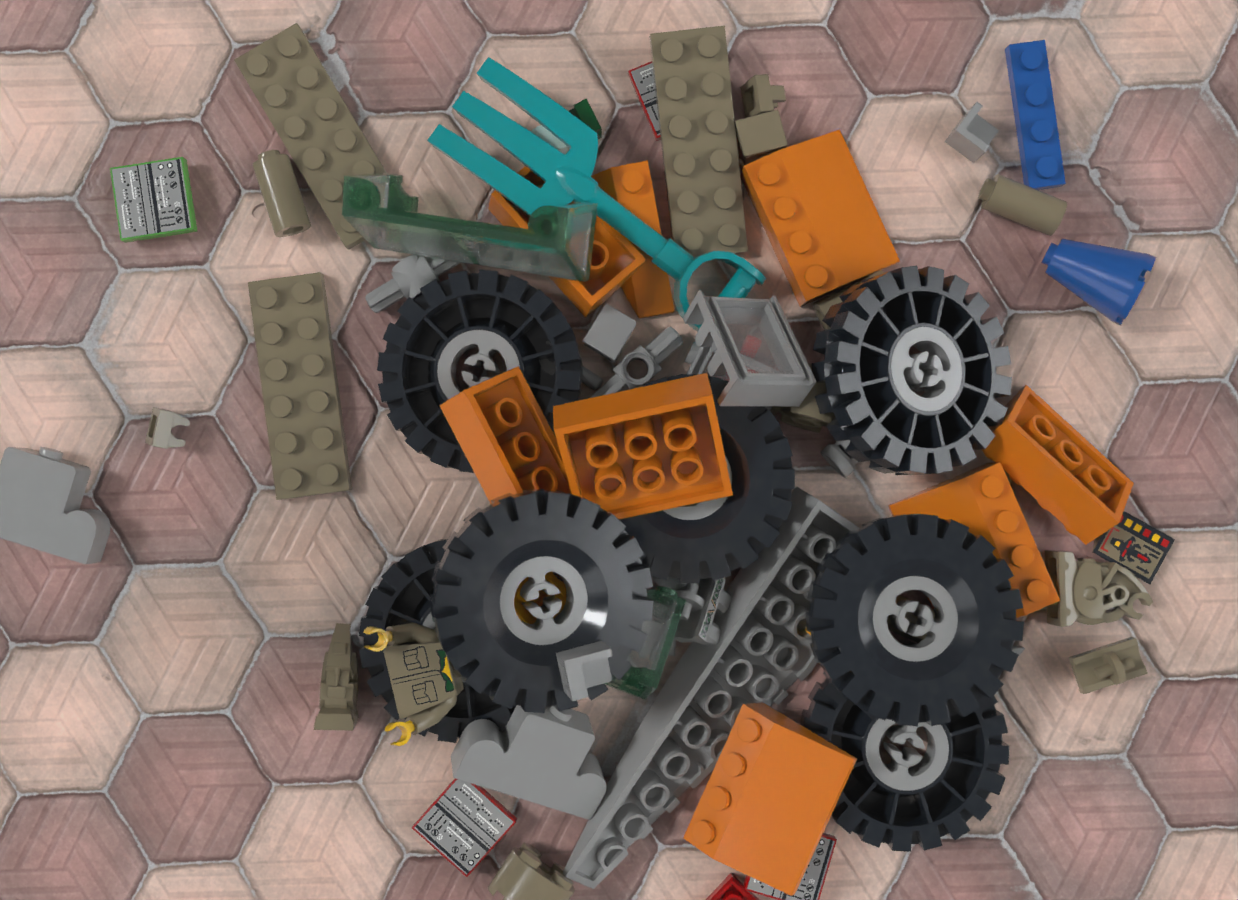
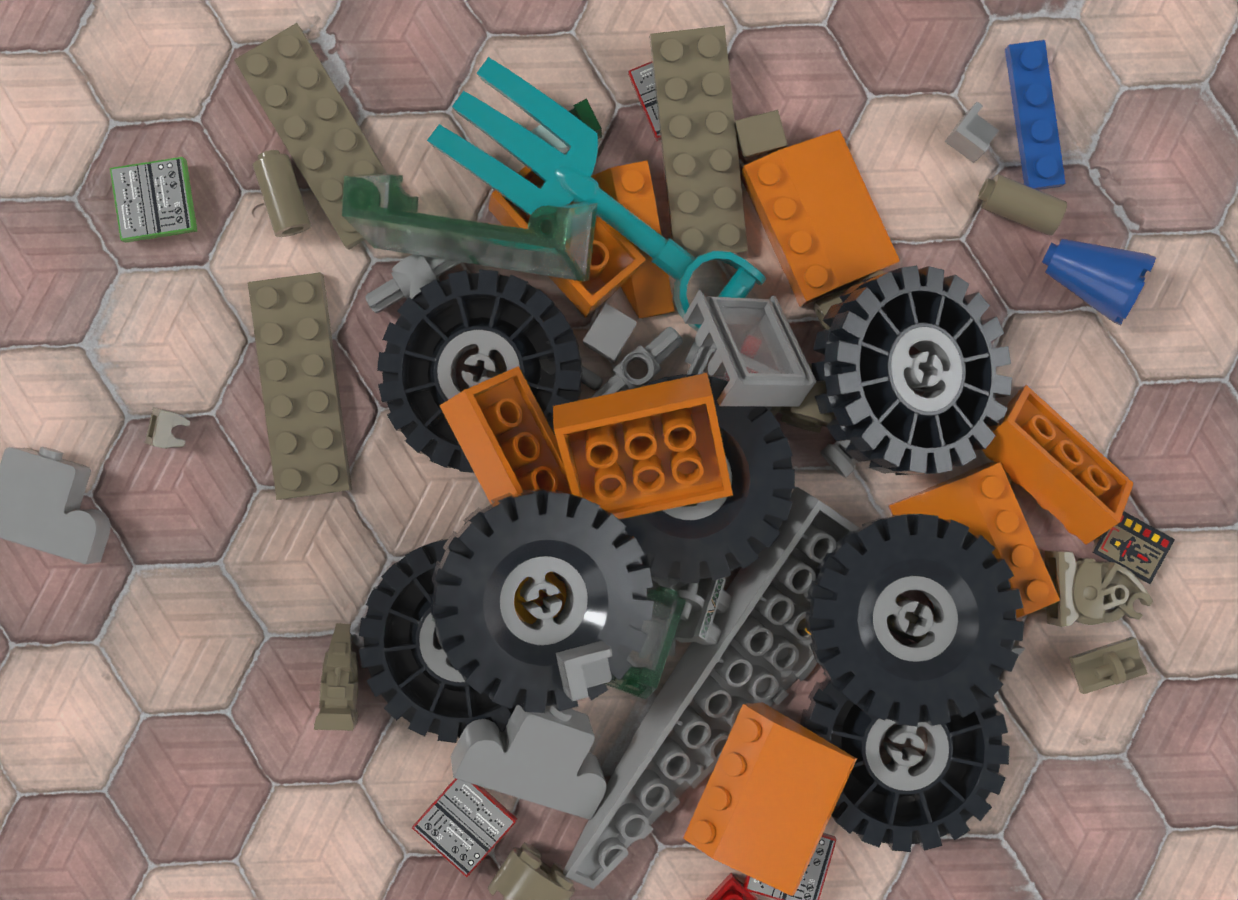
(420, 676): dark tan torso -> none
(760, 96): dark tan tile -> none

